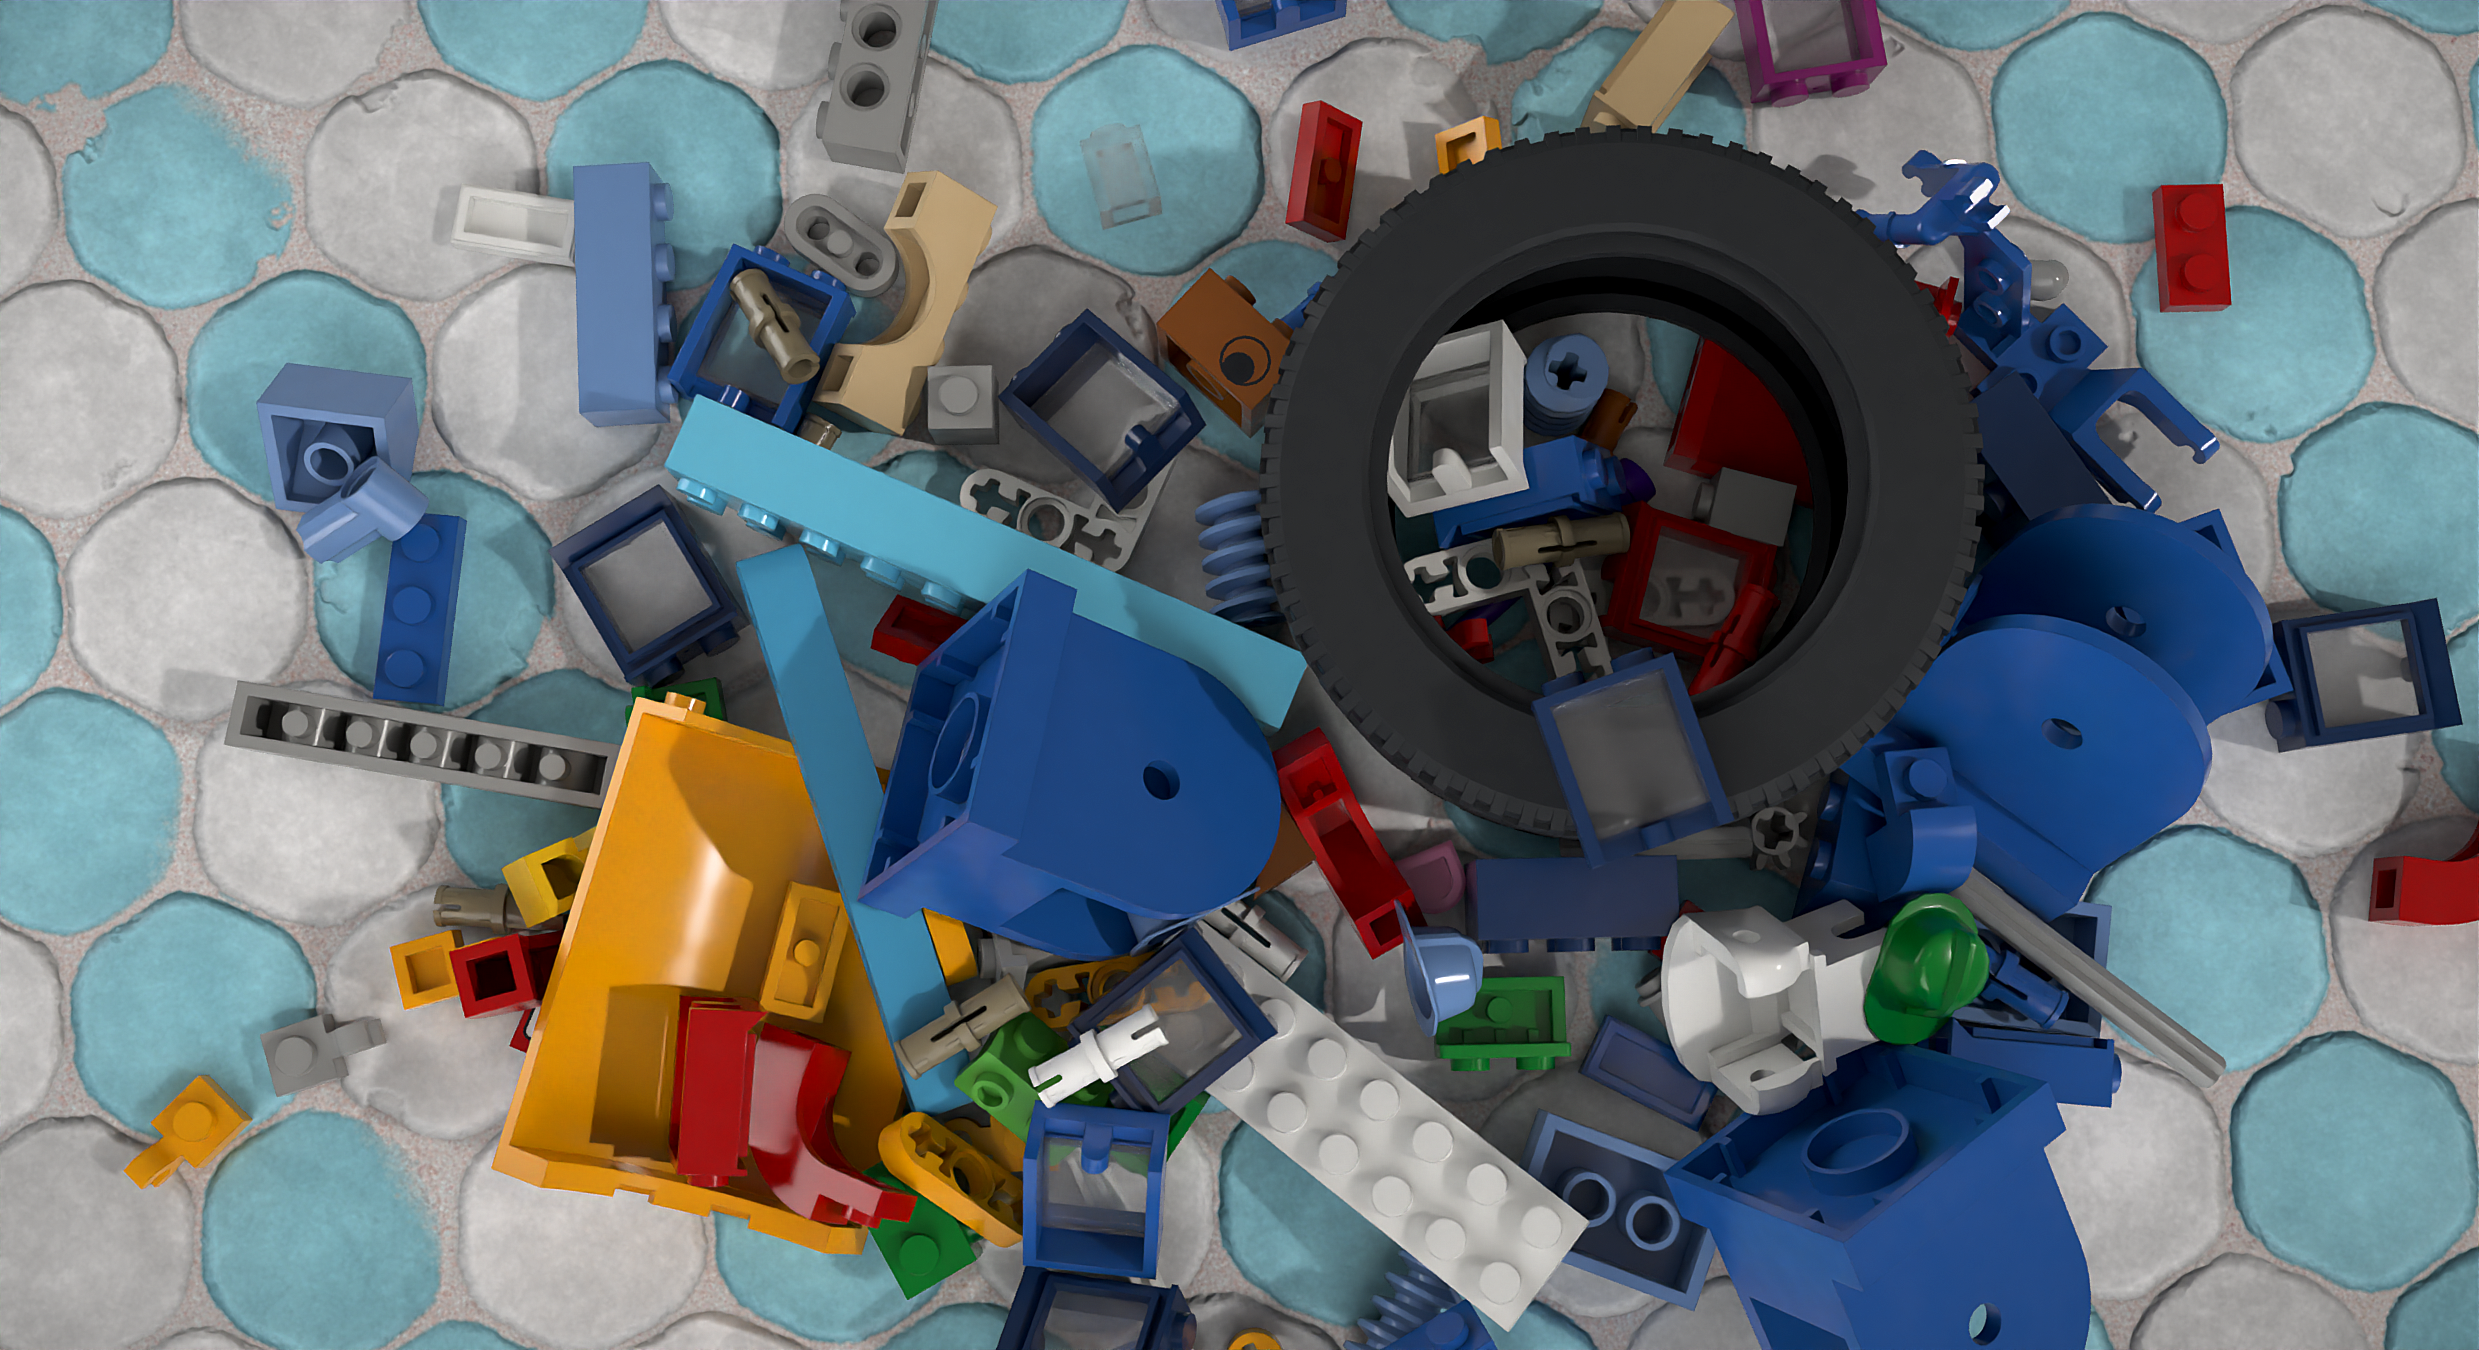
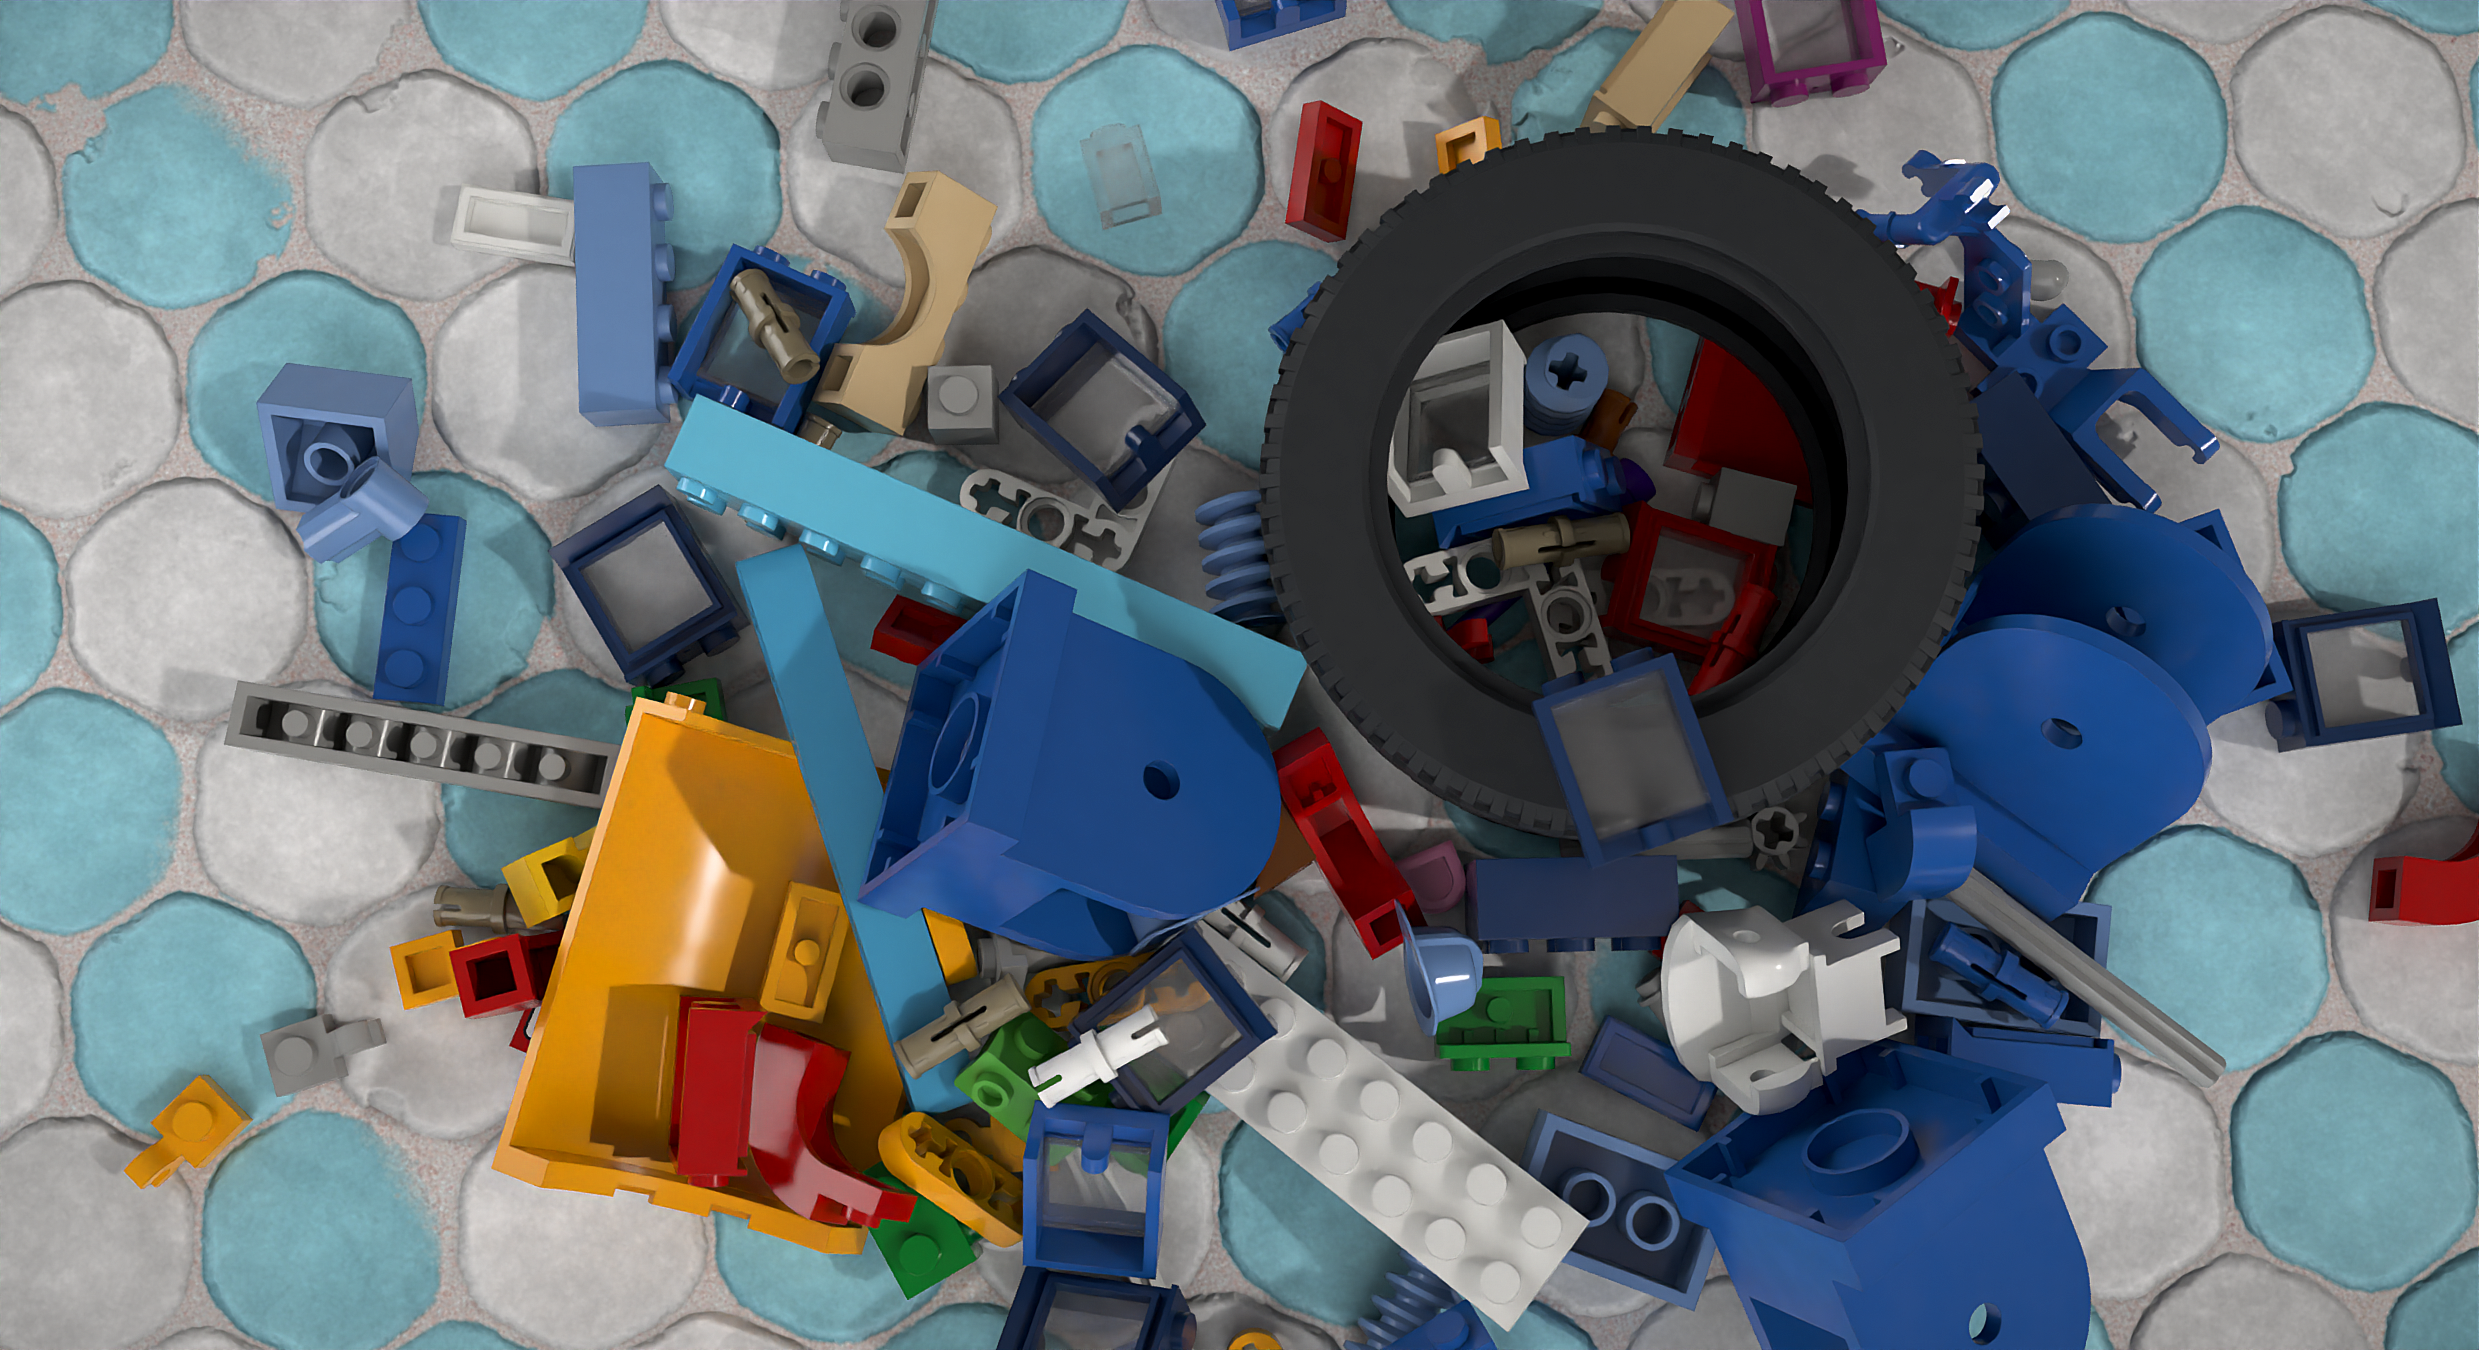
(843, 247): light grey plate -> none
(1225, 348): dark orange brick -> none
(1925, 969): green piece -> none
(2191, 248): red plate -> none

